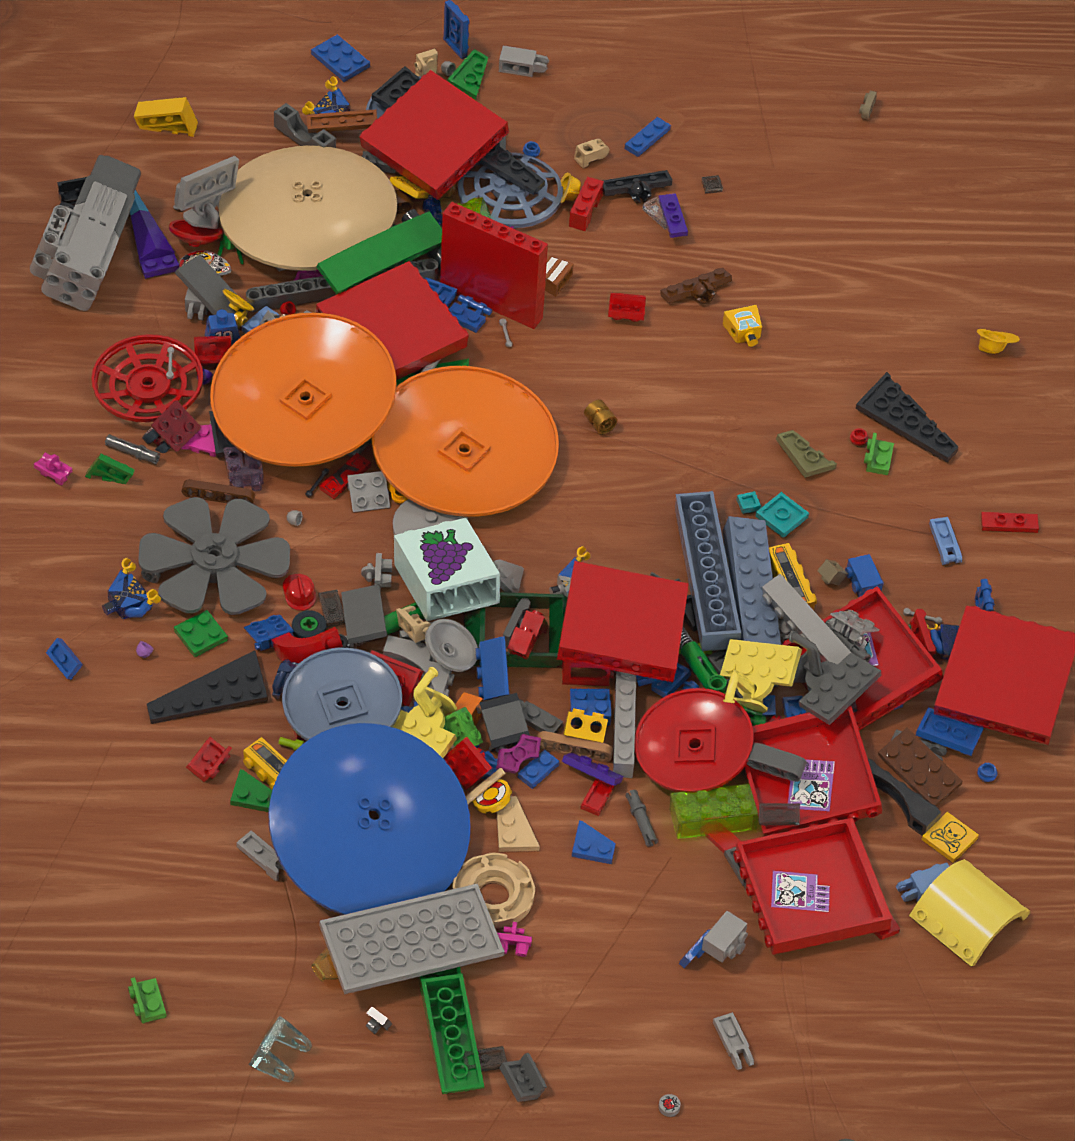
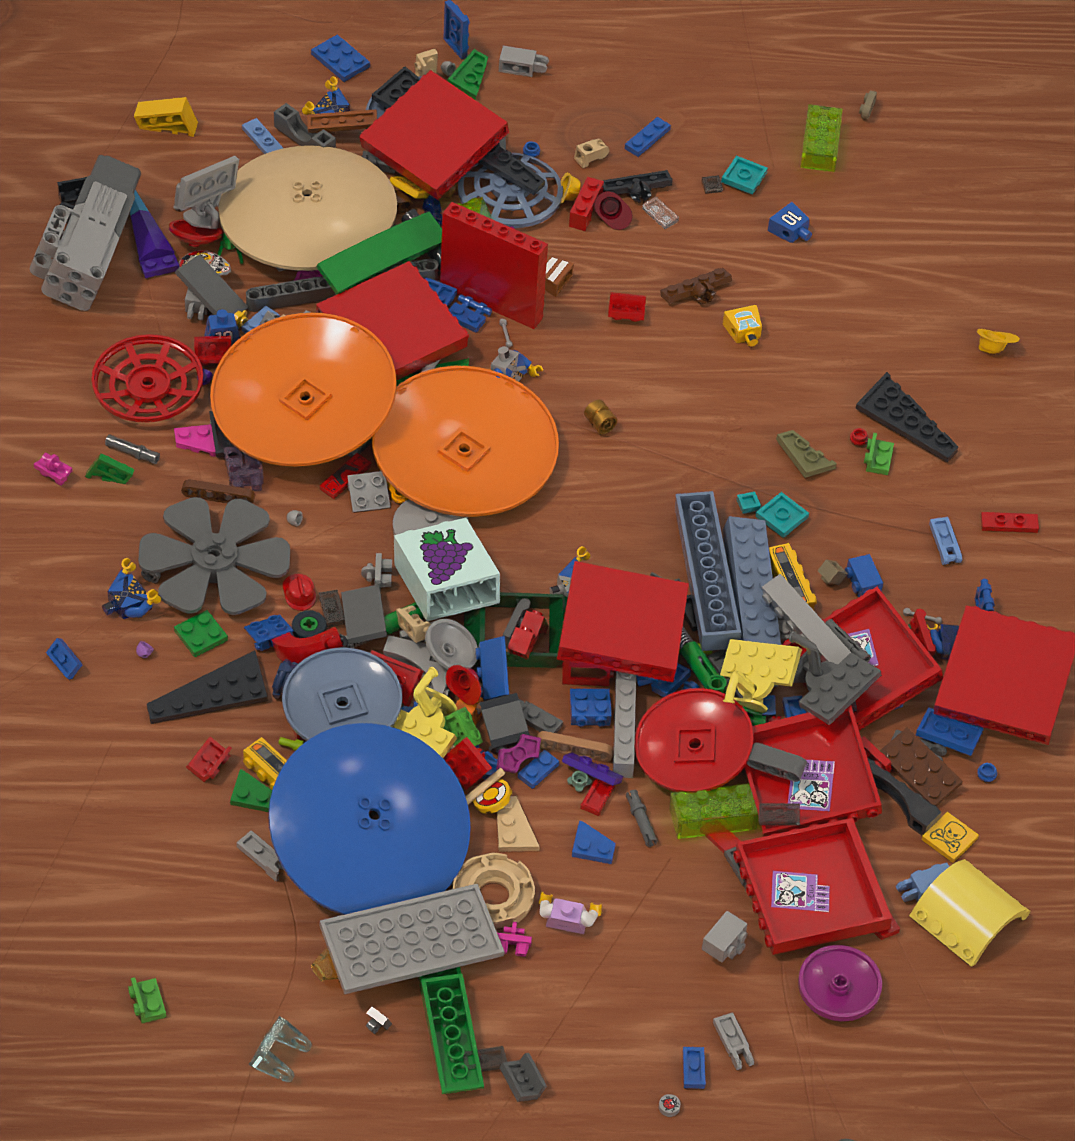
(169, 374): light grey hinge -> none
(172, 429): dark red plate -> none
(237, 302): yellow dish -> none
(261, 136): none -> medium blue plate
(288, 308): red hinge -> none
(309, 493): black hinge -> none
(464, 683): none -> red piece
(509, 576): light grey wing -> none
(513, 364): none -> torso
(567, 914): none -> lavender torso
(579, 776): none -> sand green plate
(584, 730): yellow brick -> none
(613, 210): none -> dark red piece
(673, 215): dark purple plate -> none
(694, 1067): none -> blue plate
(696, 951): blue plate -> none
(744, 175): none -> teal plate
(790, 224): none -> blue torso
(821, 138): none -> clear neon green brick
(840, 983): none -> magenta dish
(851, 625): light grey hinge -> none
(875, 755): none -> red plate

